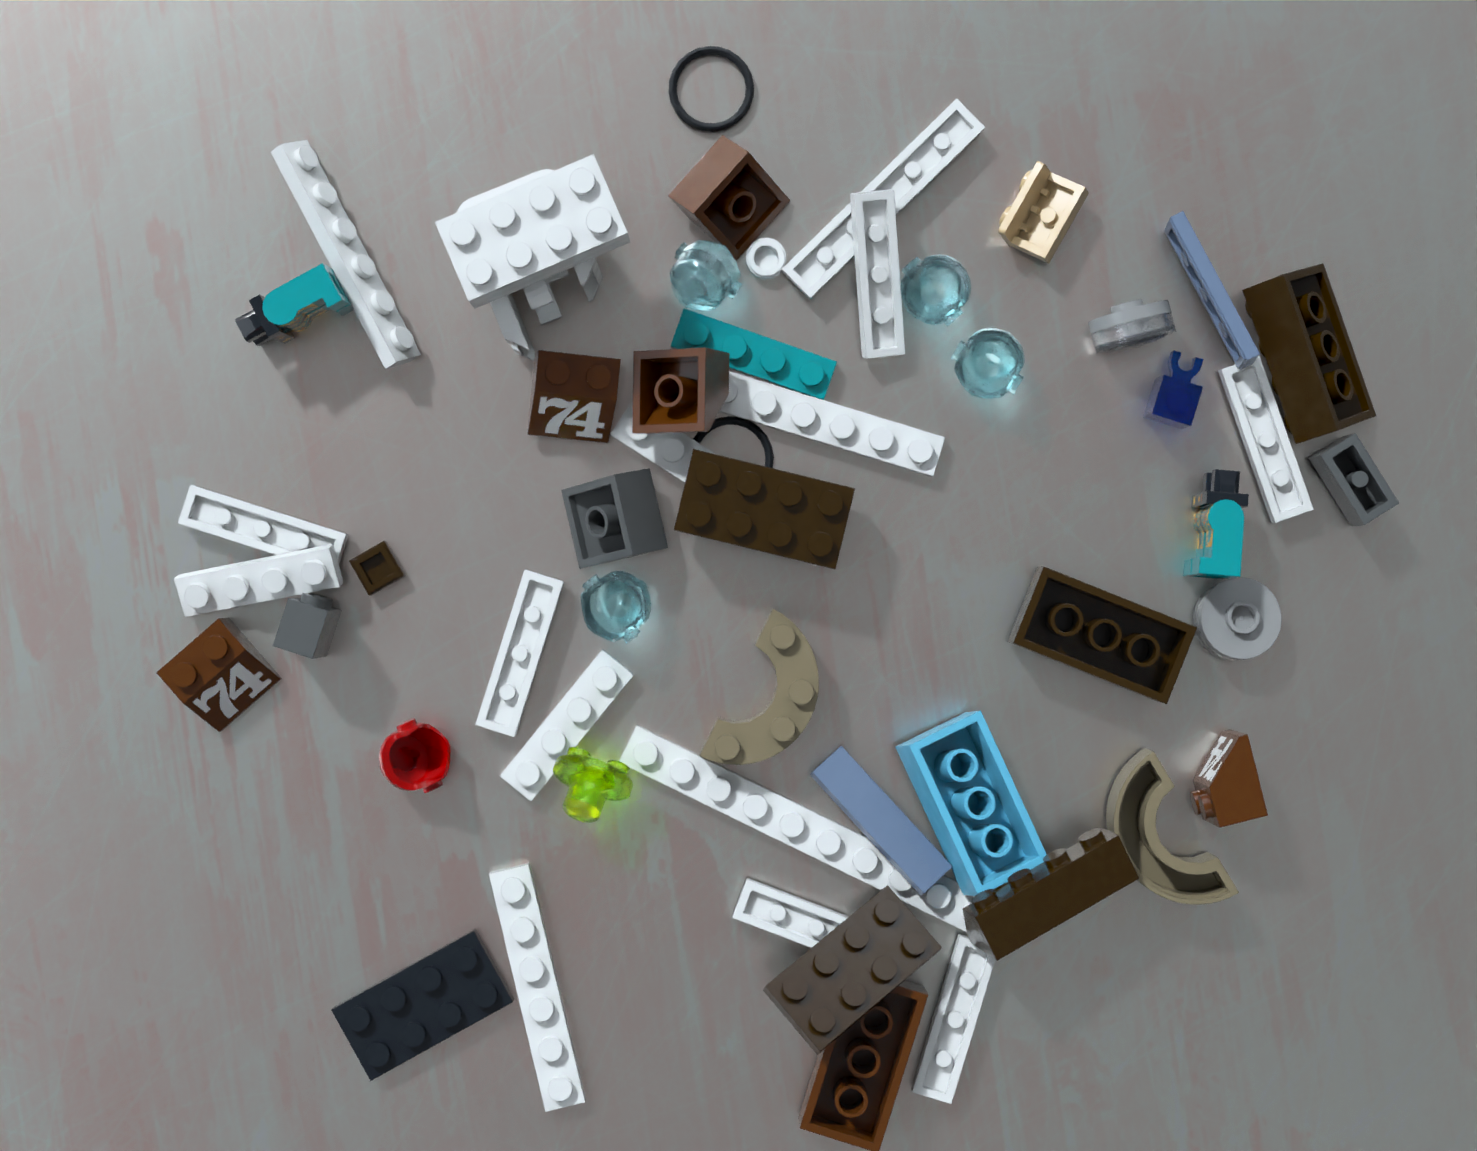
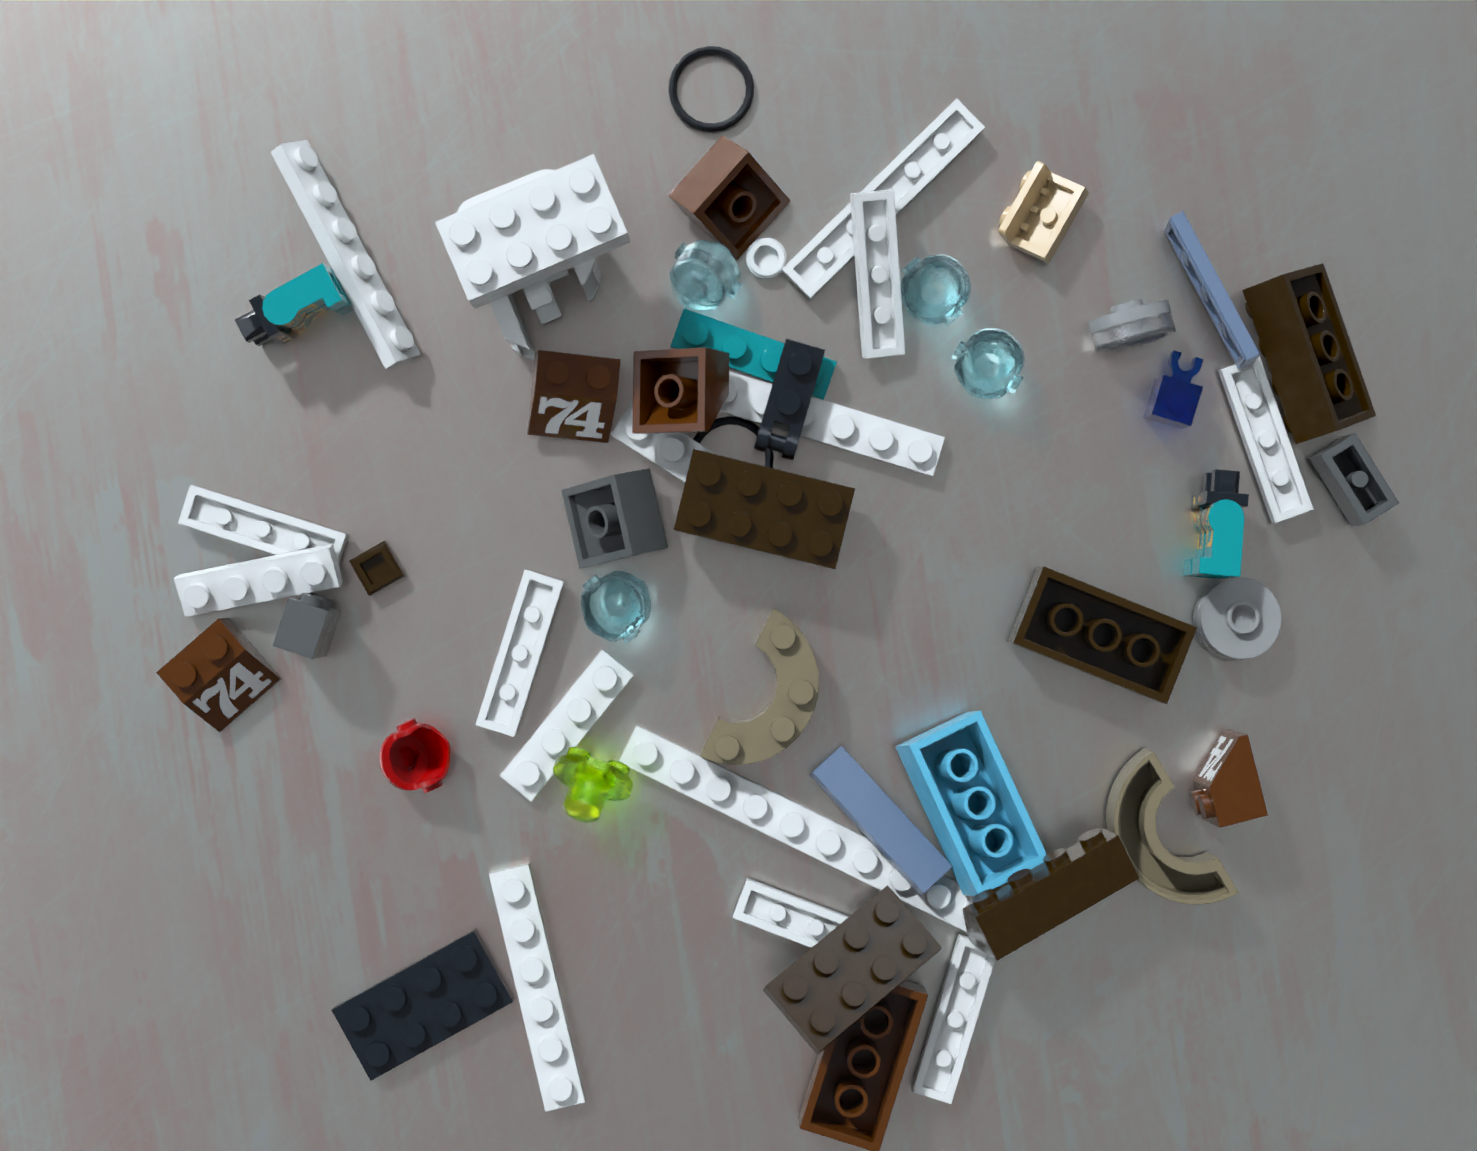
(790, 397): none -> black plate

